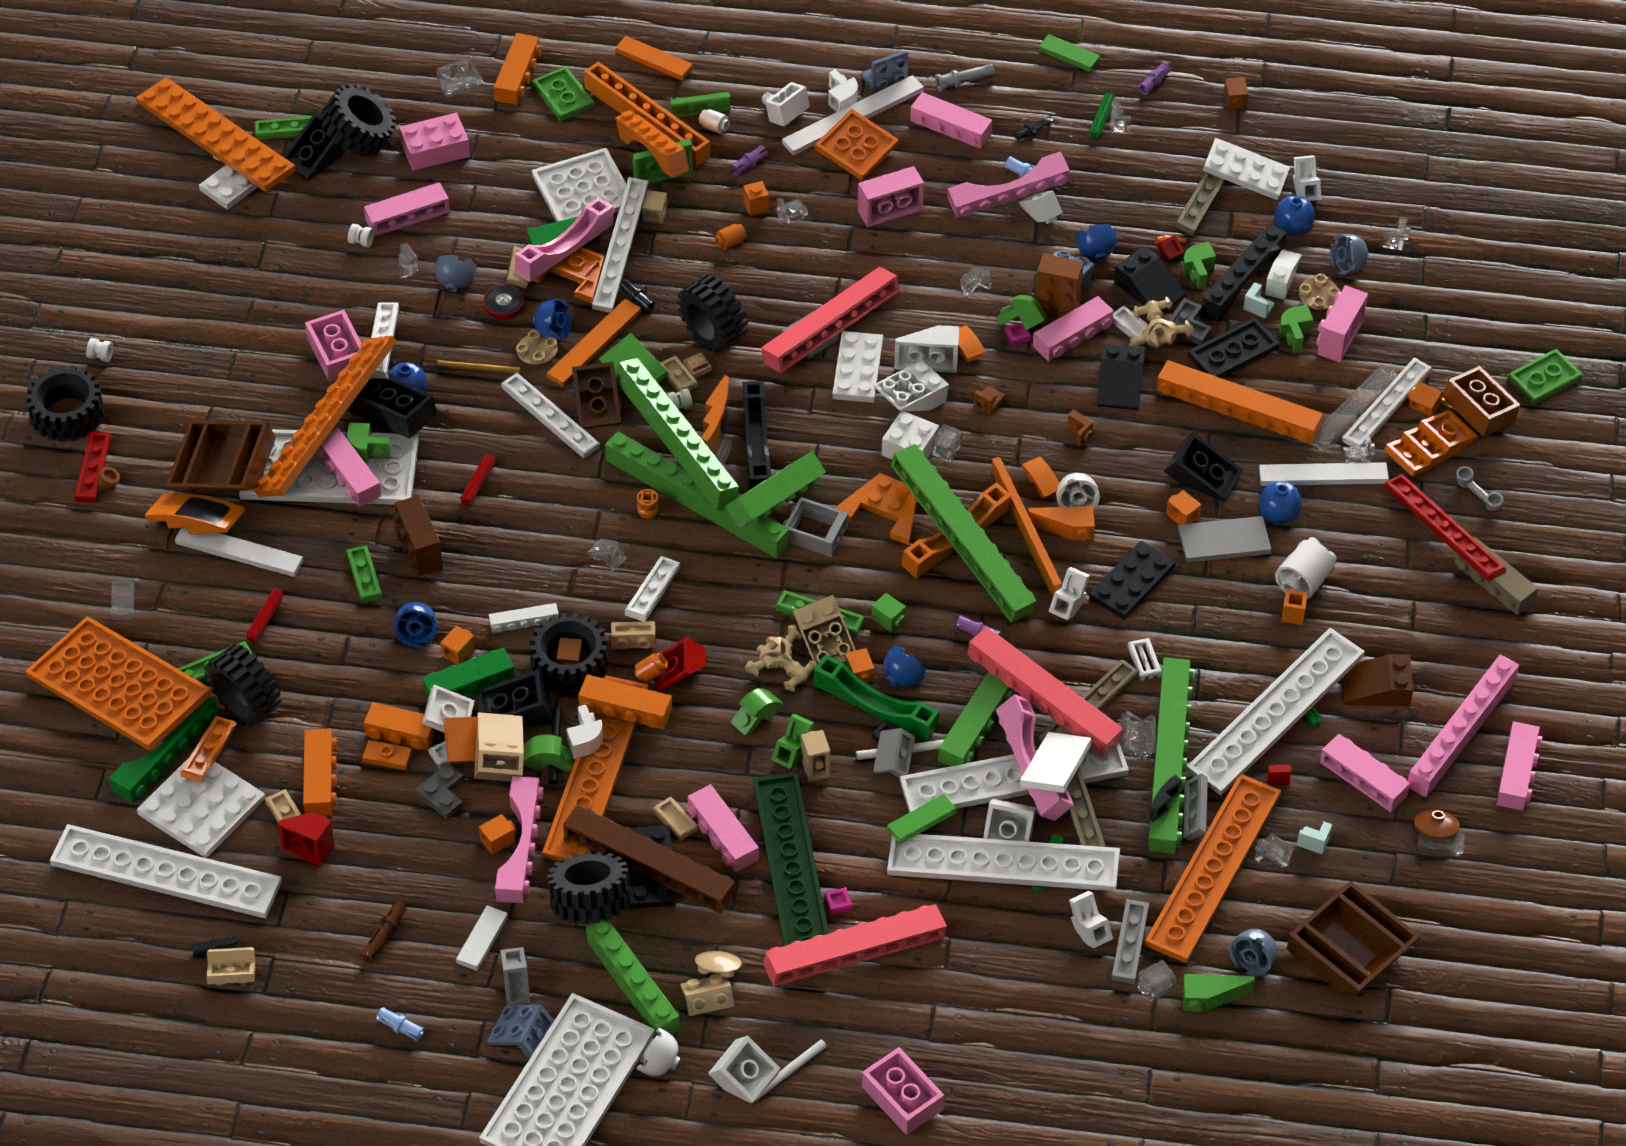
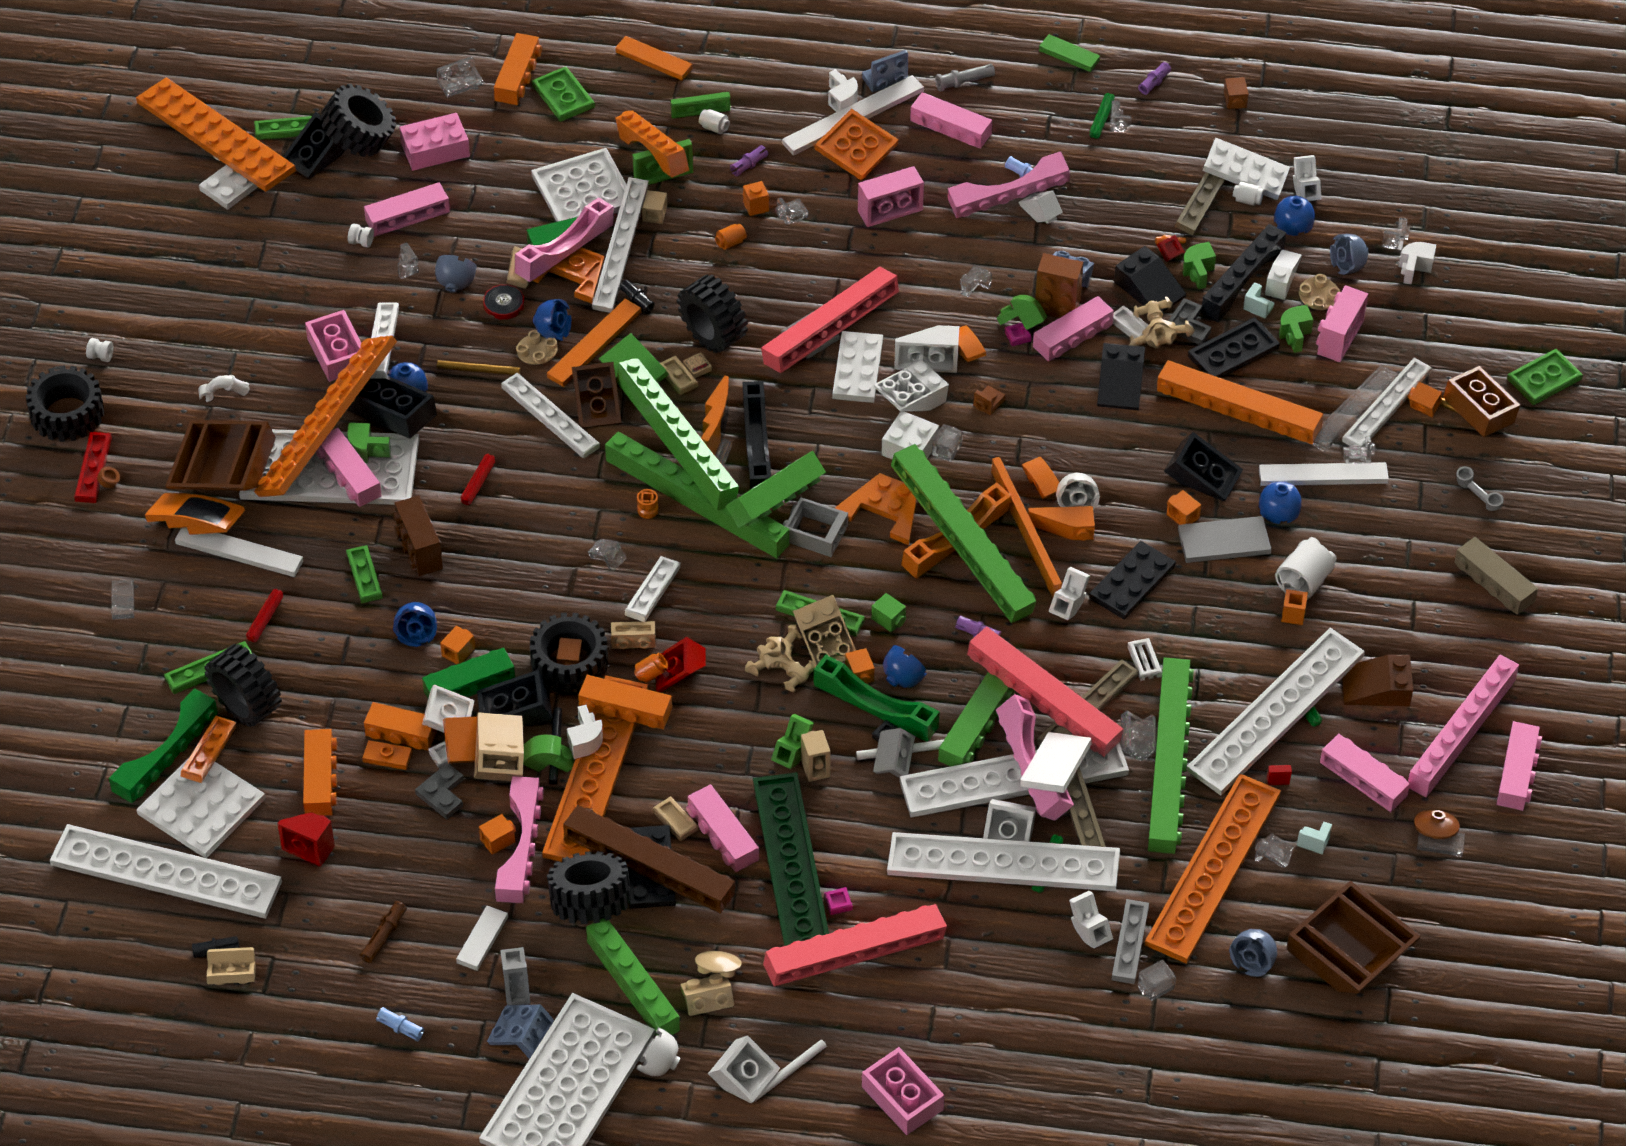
(118, 683): orange plate -> none
(226, 382): none -> white piece
(282, 805): tan plate -> none
(522, 617): white piece -> none
(625, 97): orange brick -> none
(681, 399): white wheel -> none
(755, 706): bright green brick -> none
(786, 103): white brick -> none
(921, 819): bright green tile -> none
(1030, 129): black piece -> none
(1081, 426): dark orange bracket -> none
(1097, 242): blue cylinder -> none
(1162, 800): black slope -> none
(1195, 807): light grey plate -> none
(1210, 991): bright green slope -> none
(1248, 194): none -> white brick
(1417, 257): none -> white brick
(1430, 443): orange slope -> none
(1445, 528): red tile -> none

